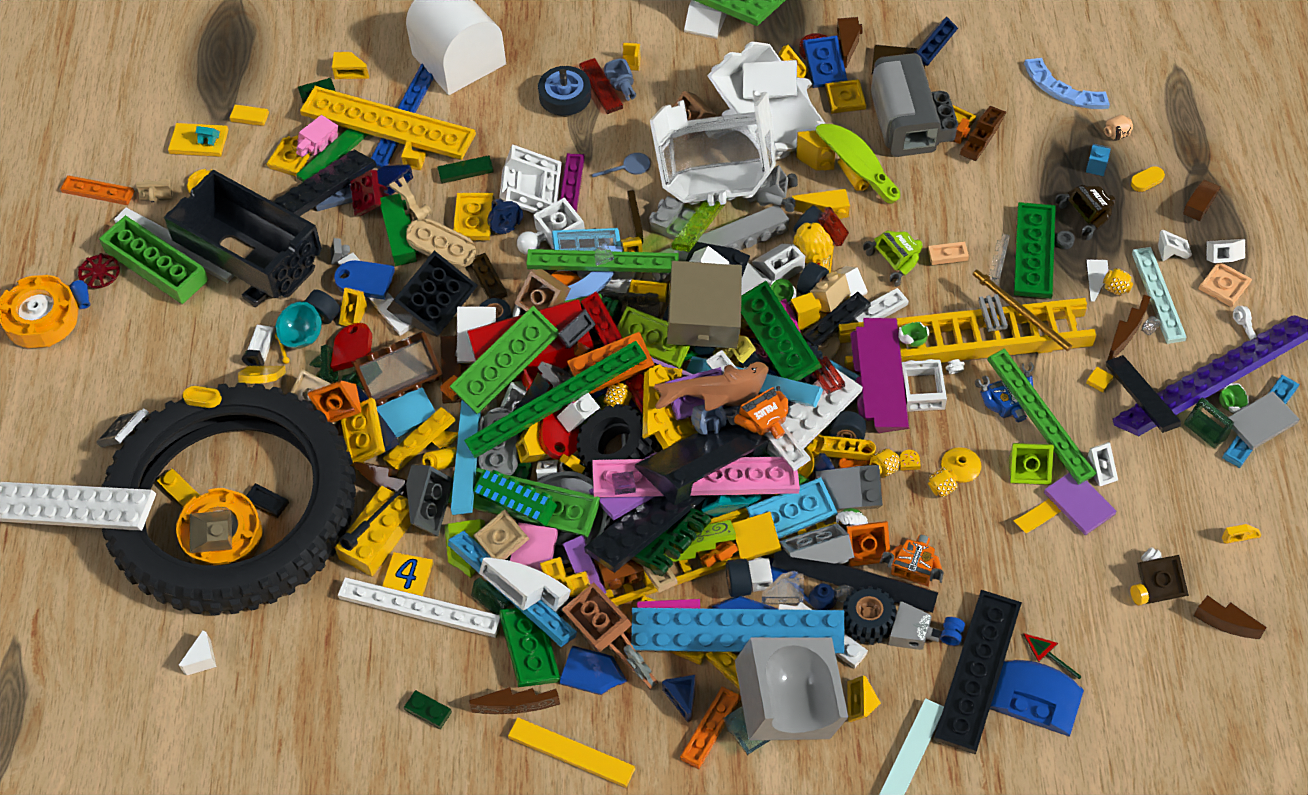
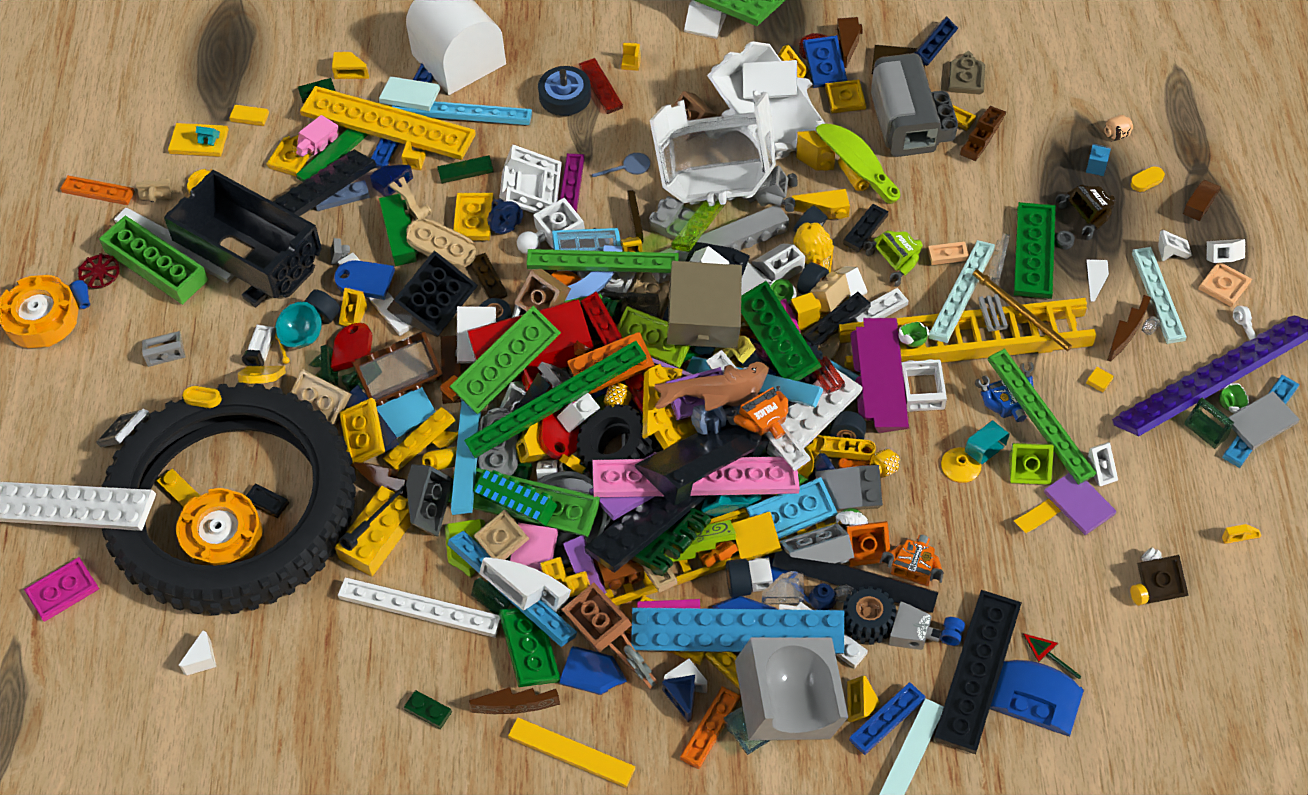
(61, 589): none -> dark pink tile
(163, 353): none -> light grey tile
(210, 531): dark tan slope -> none
(336, 400): orange slope -> none
(366, 193): dark red plate -> none
(408, 573): yellow tile -> none
(409, 93): none -> light aqua tile
(475, 113): none -> medium azure tile
(575, 328): black tile -> none
(603, 254): clear tile -> none
(620, 77): sand blue piece -> none
(623, 483): clear purple tile -> none
(659, 288): yellow tile -> none
(688, 668): none -> white slope
(832, 229): clear red tile -> none
(865, 227): none -> black plate
(887, 718): none -> blue plate
(909, 460): yellow tile -> none
(943, 482): yellow head -> none
(955, 366): white plate -> none
(961, 292): none -> light aqua tile
(962, 131): orange plate -> none
(967, 75): none -> dark tan tile
(986, 442): none -> teal piece
(1062, 91): light blue tile -> none
(1117, 281): yellow head -> none
(1143, 394): black tile -> none
(1229, 619): reddish brown slope -> none

